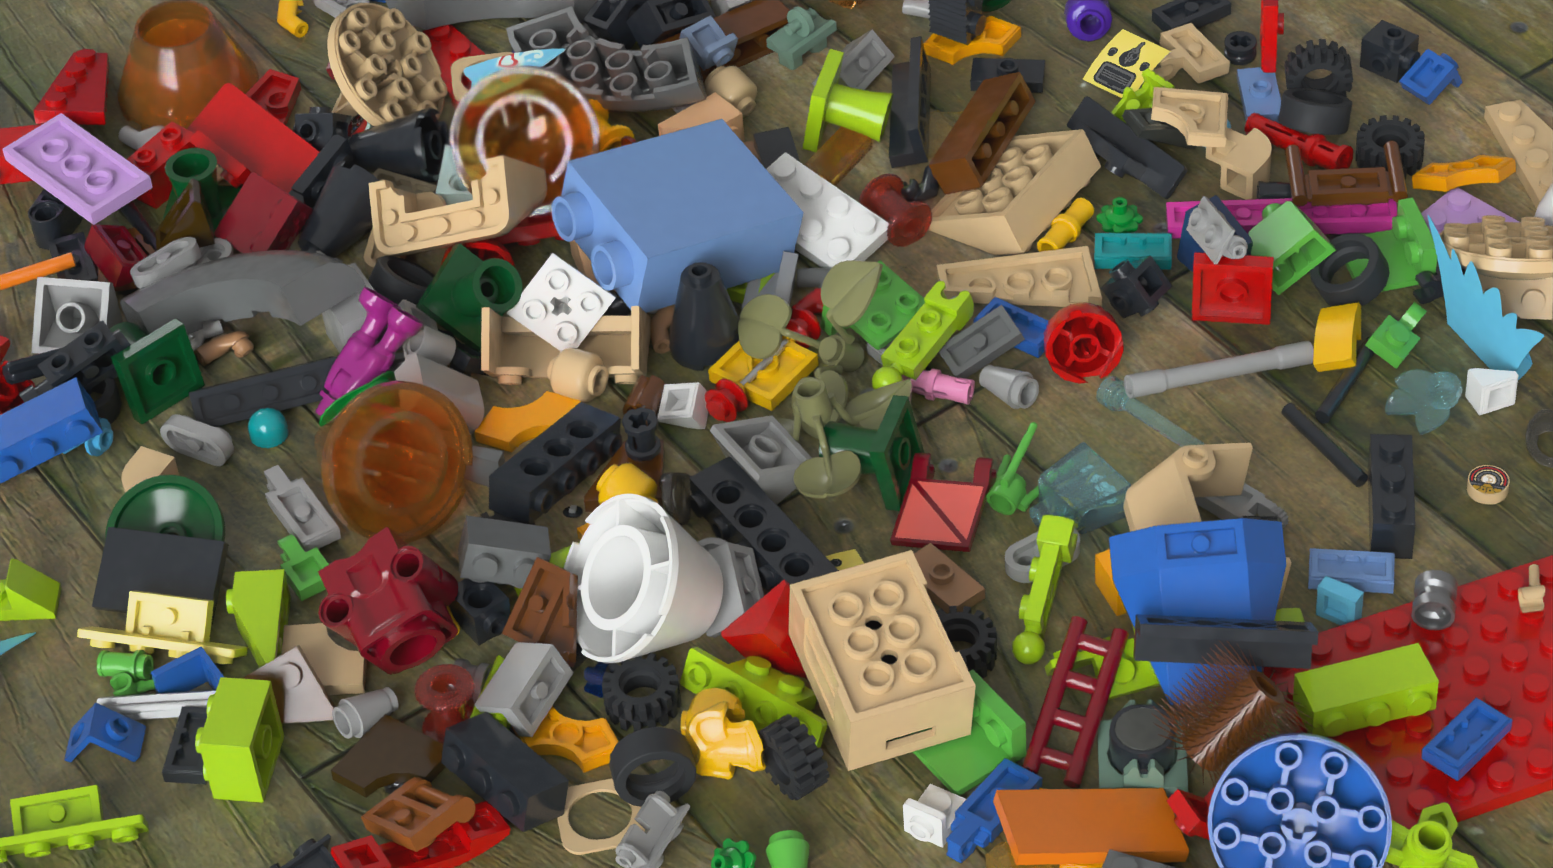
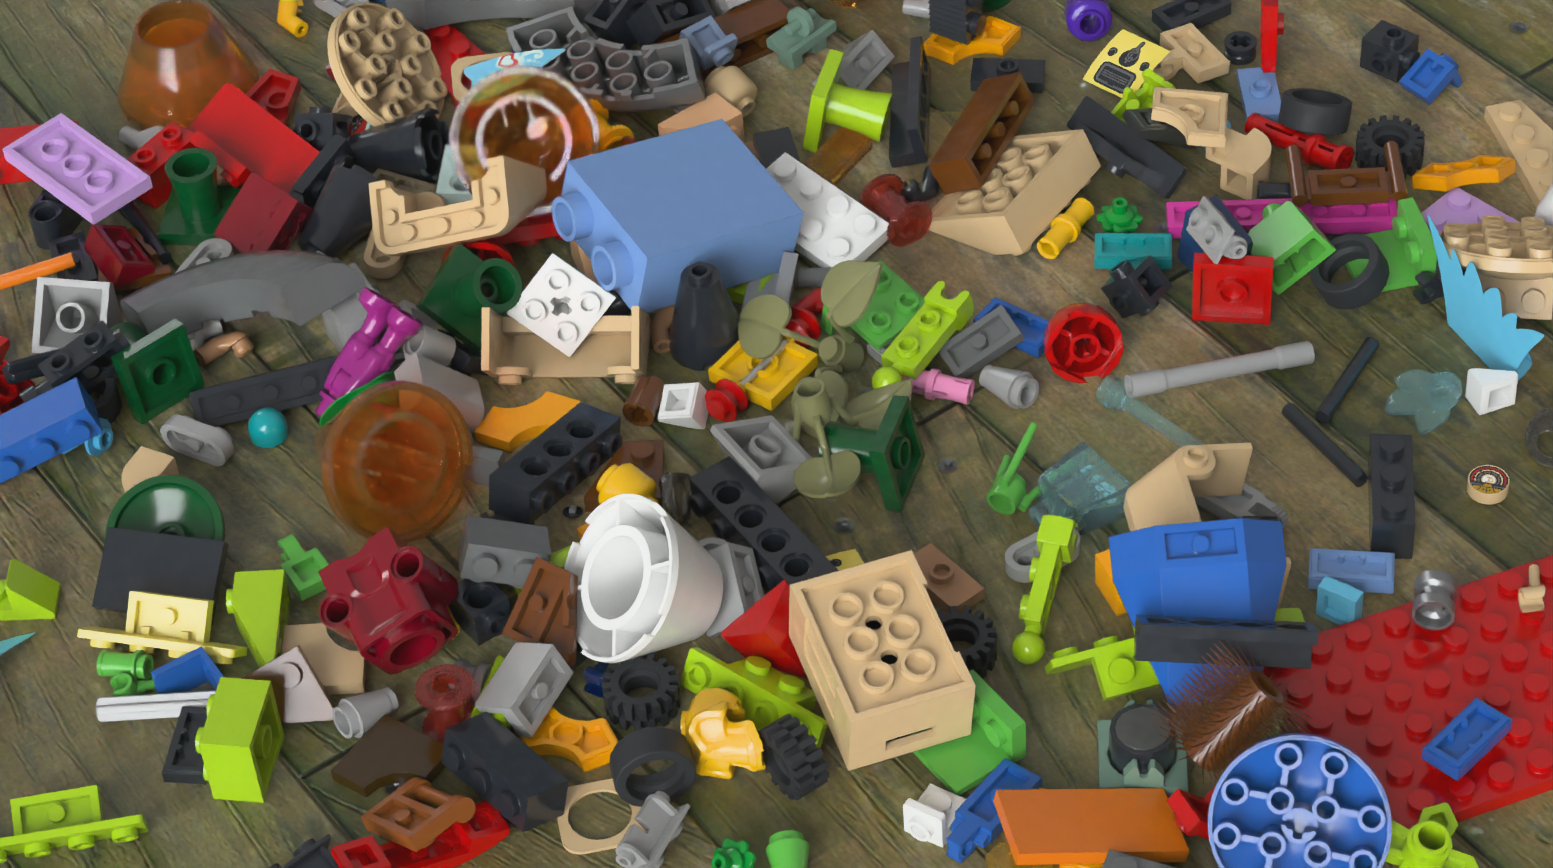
(78, 90): red wing -> none
(108, 731): blue bracket -> none
(166, 261): light grey plate -> none
(187, 219): dark brown slope -> none
(300, 510): light grey hinge -> none
(400, 279): black tyre -> none
(578, 374): tan head -> none
(638, 432): black bush -> none
(942, 509): flag -> none
(1028, 279): tan wing -> none
(1086, 725): dark red bar -> none
(1319, 57): black tyre -> none
(1336, 337): yellow slope -> none
(1366, 691): lime brick -> none
(1395, 339): bright green plate -> none

